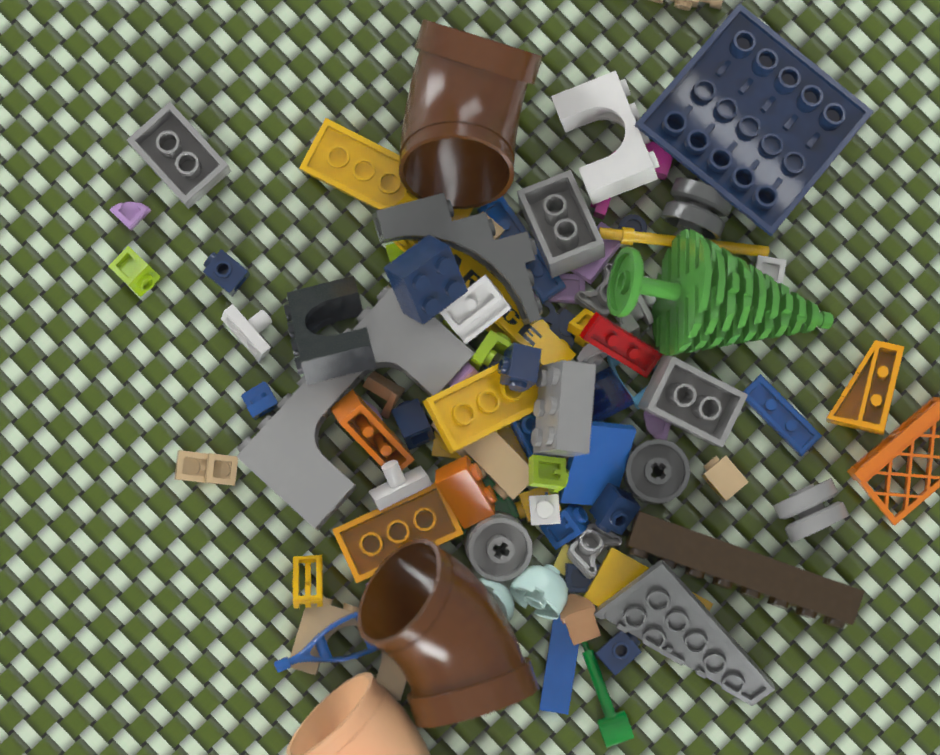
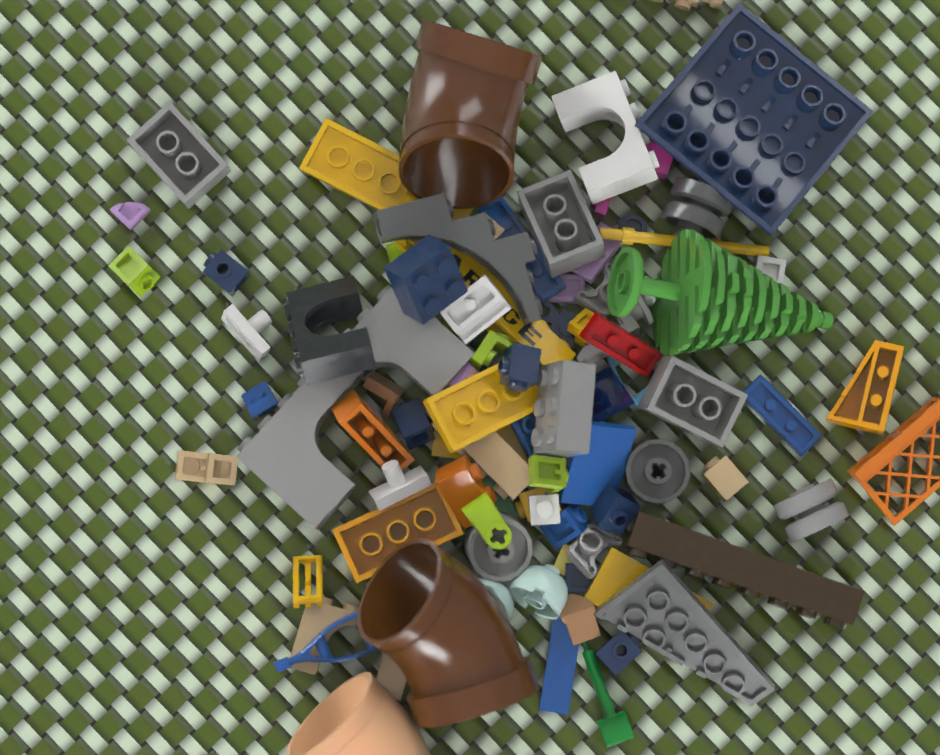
(485, 517): none -> lime piece
(656, 426): lavender tile -> none

